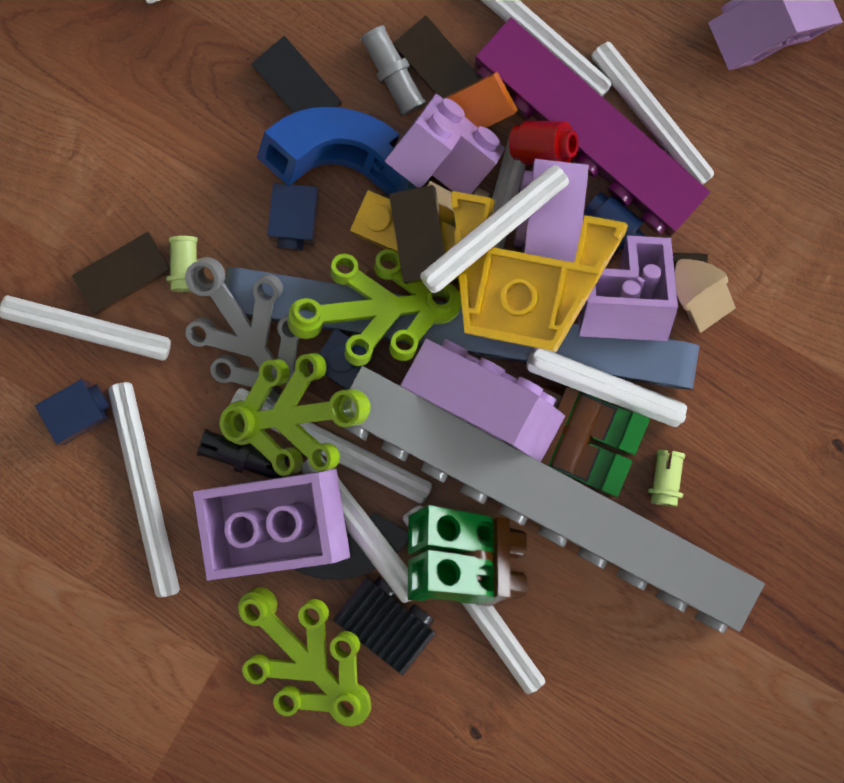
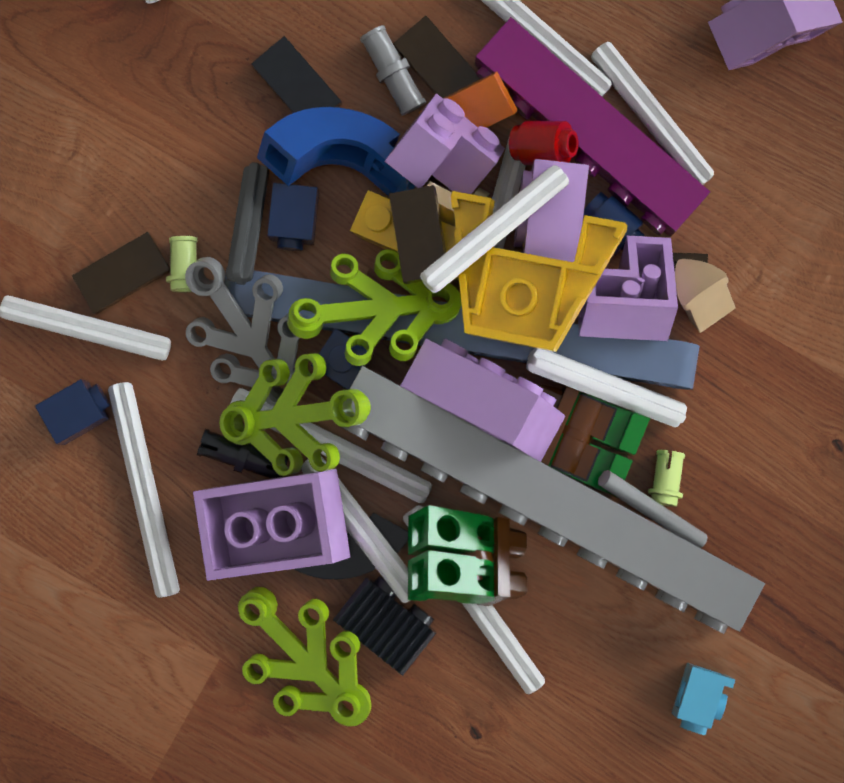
(247, 223): none -> dark grey axle
(651, 508): none -> light grey bar
(701, 698): none -> medium azure brick

